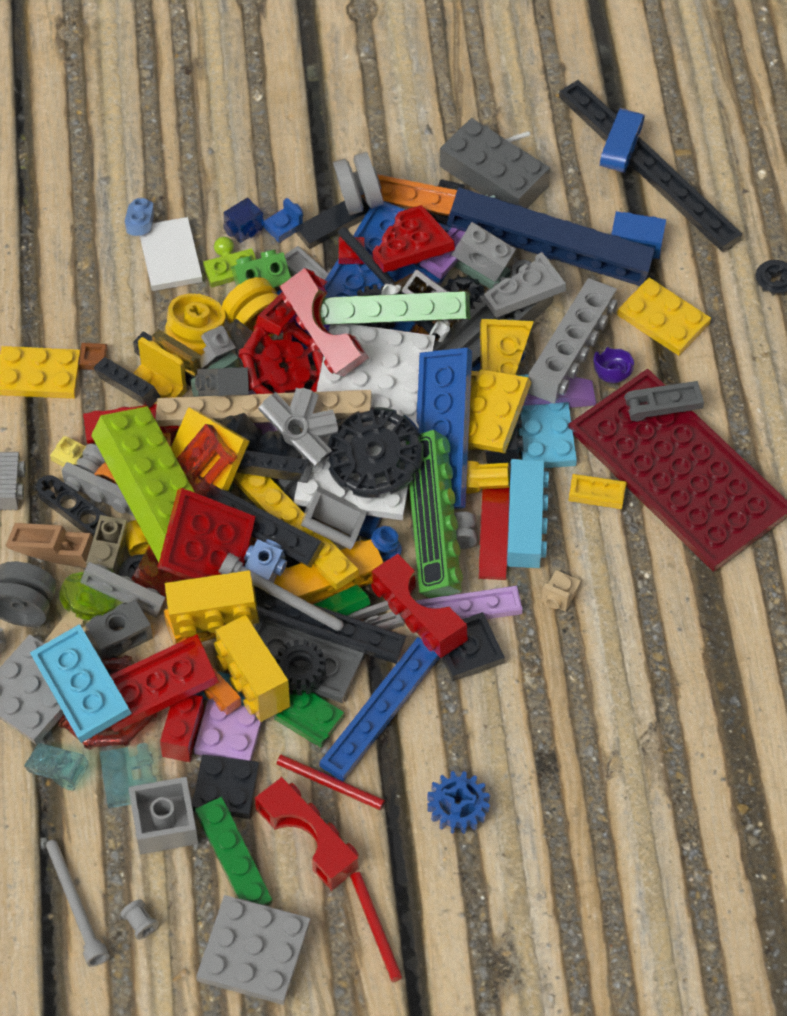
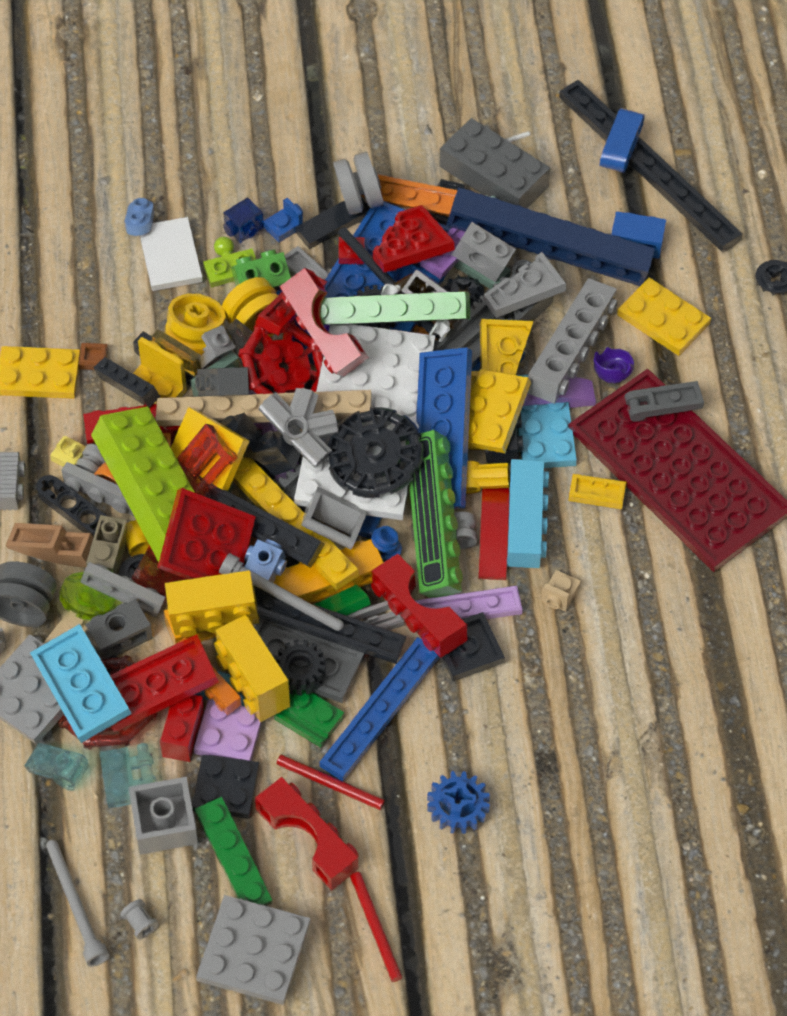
(275, 466): black piece -> none

